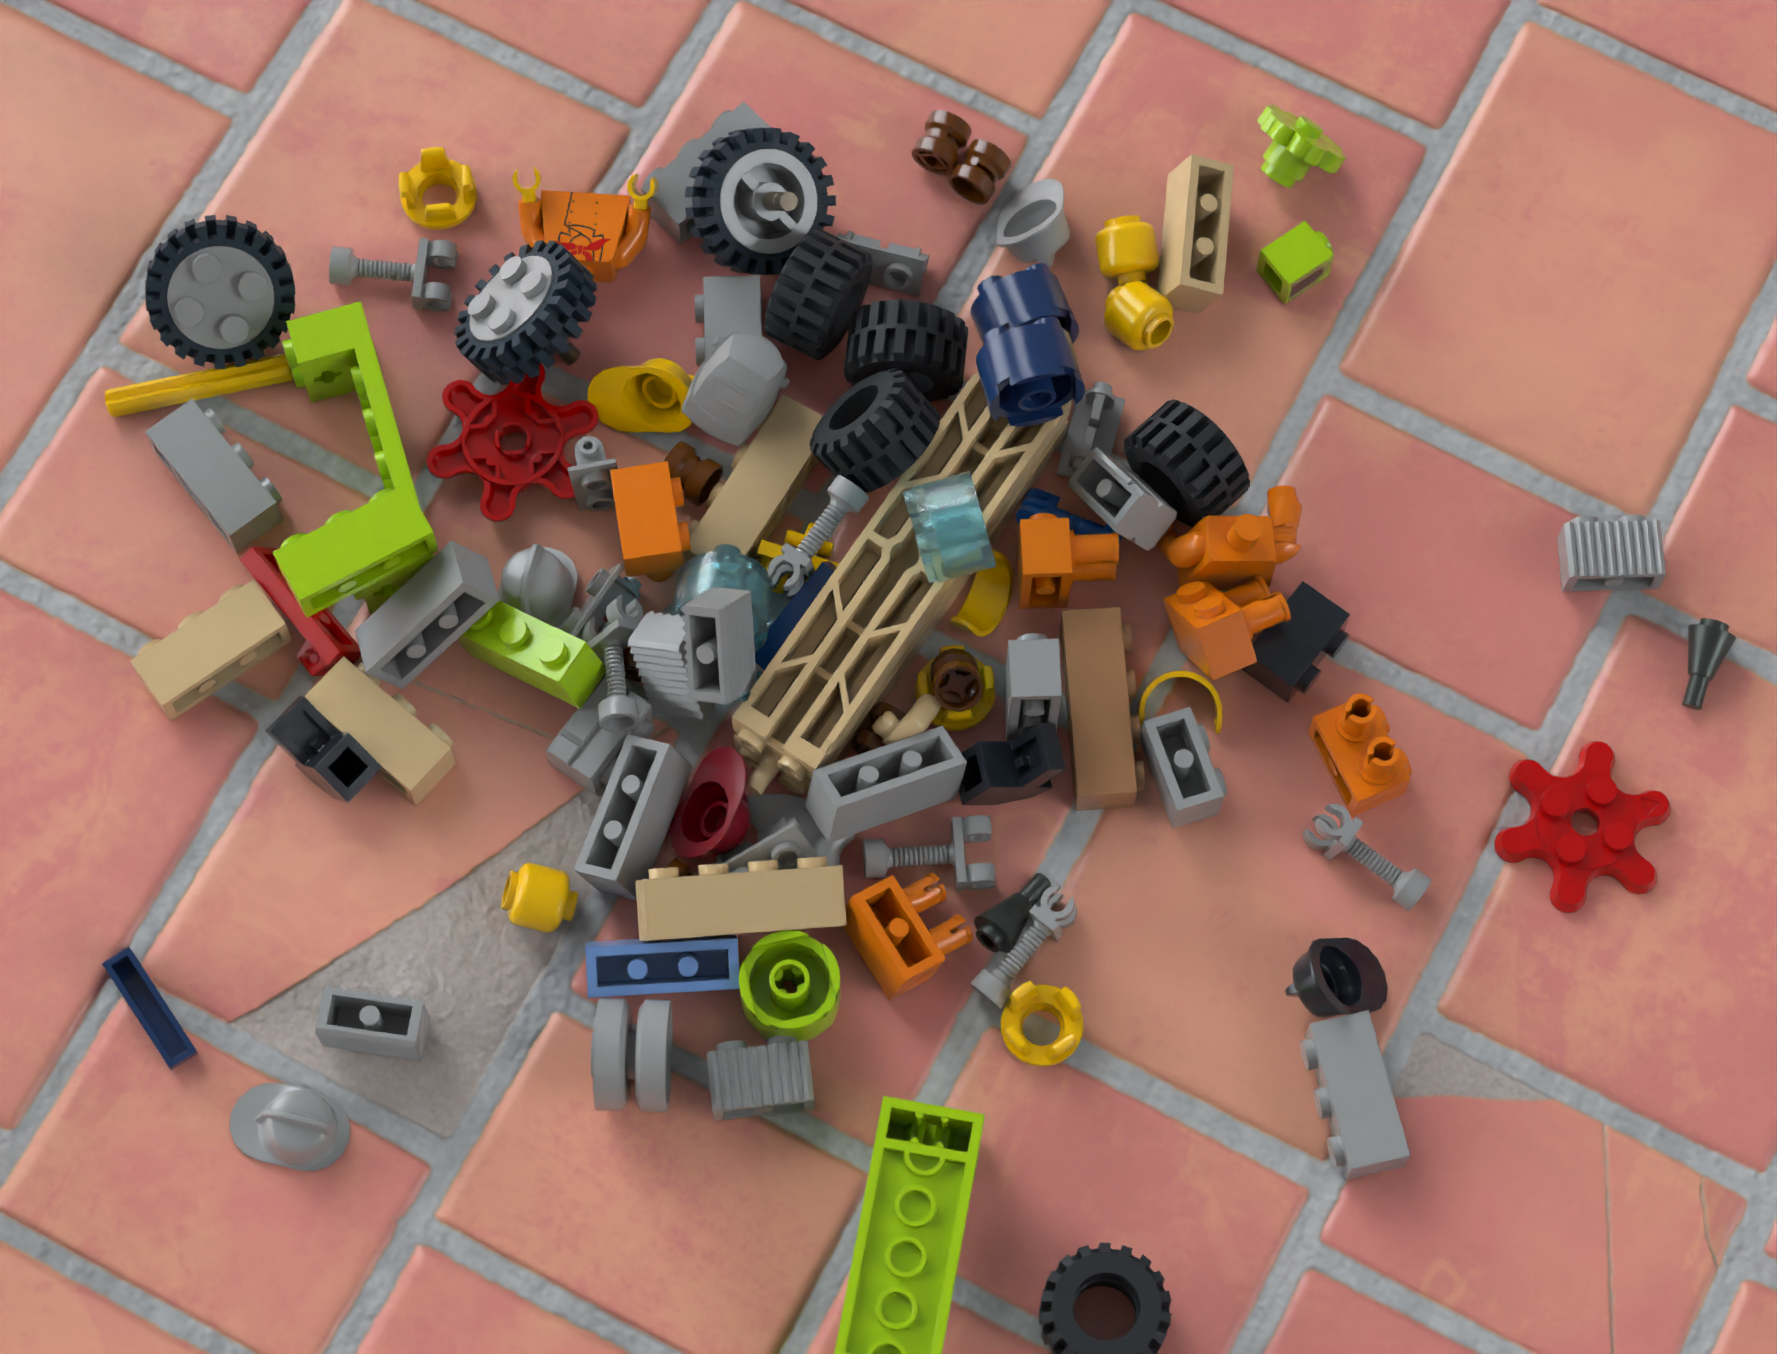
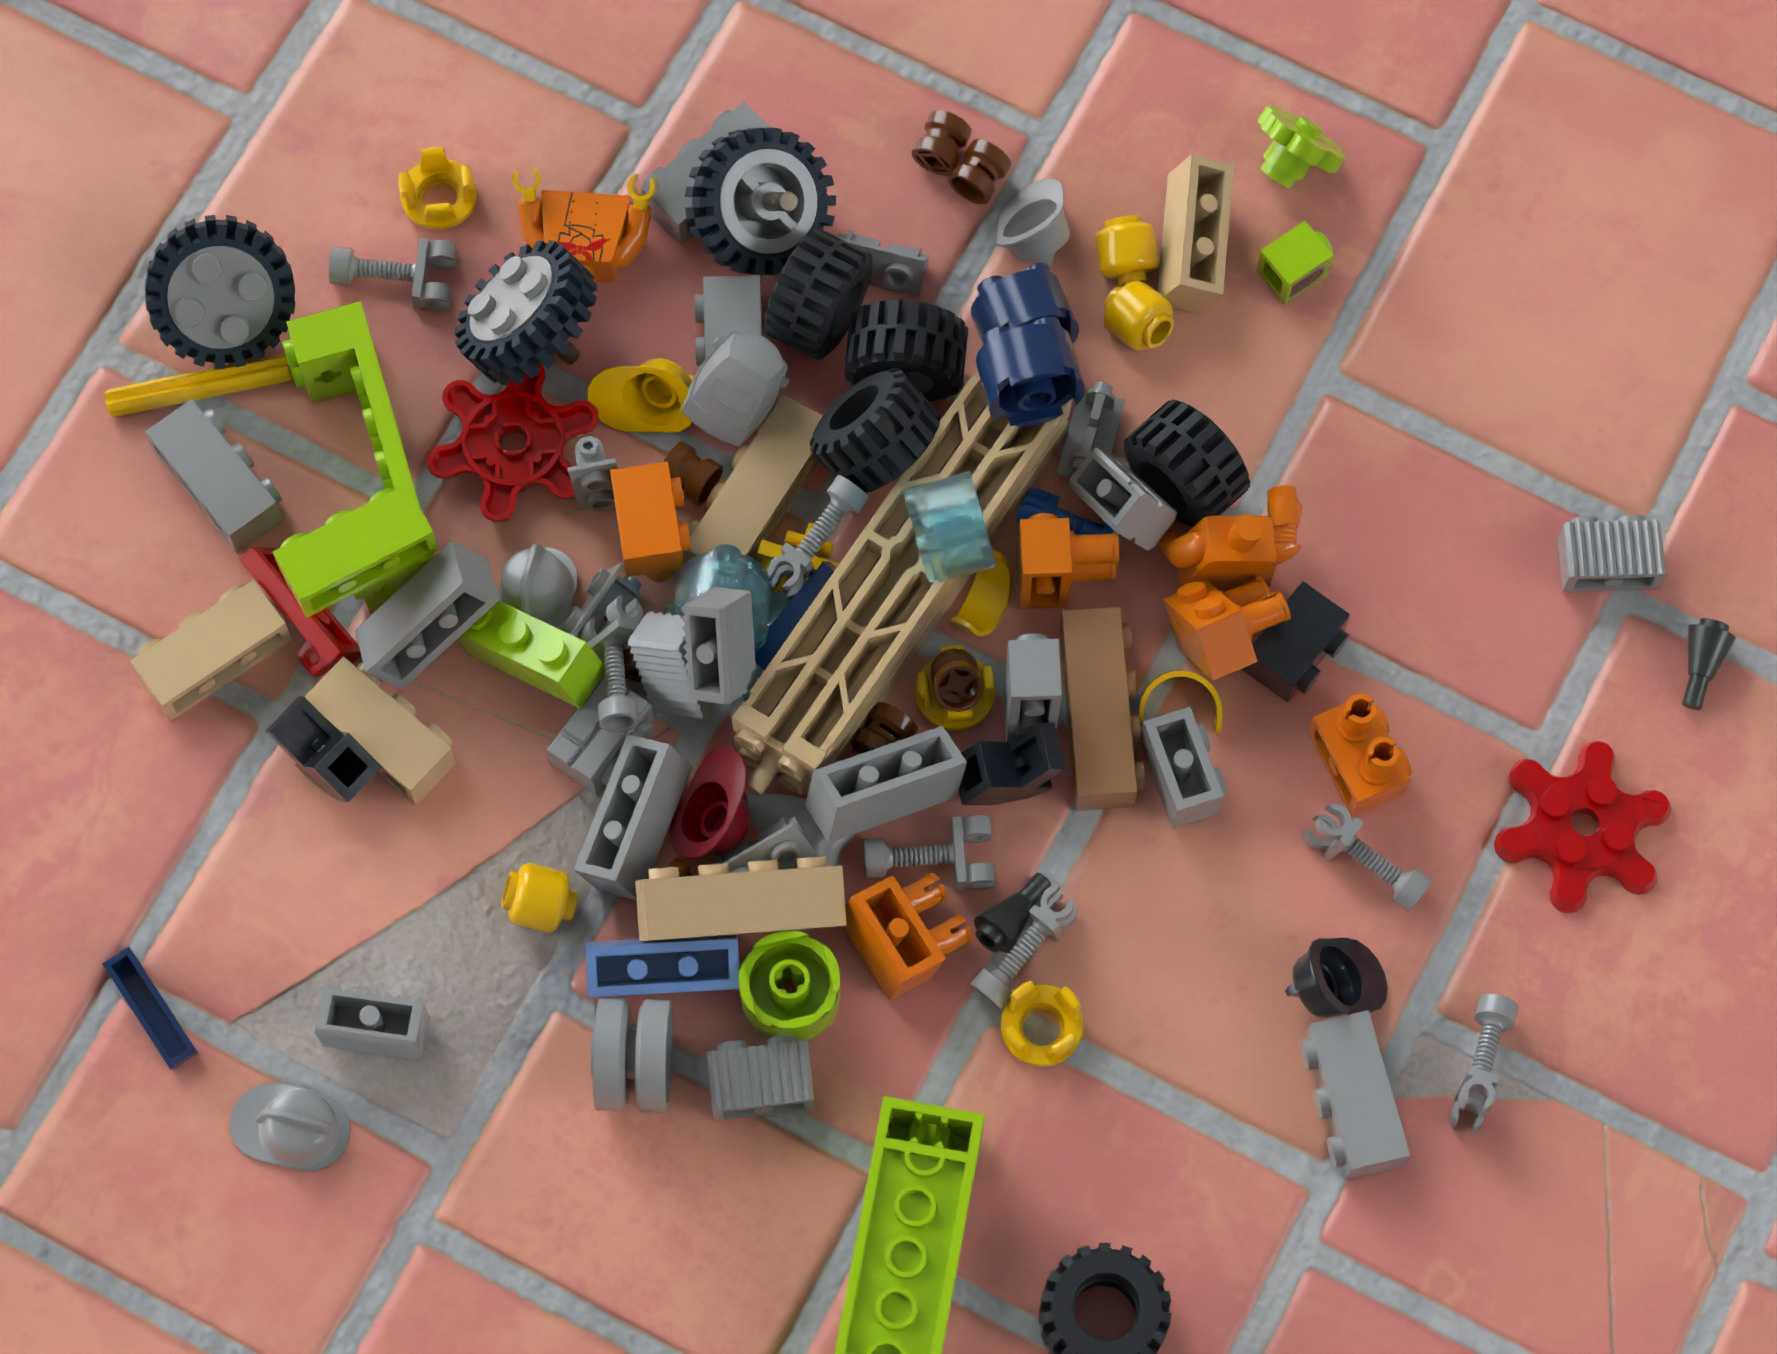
(911, 724): tan arm -> none
(1478, 1085): none -> light grey bar

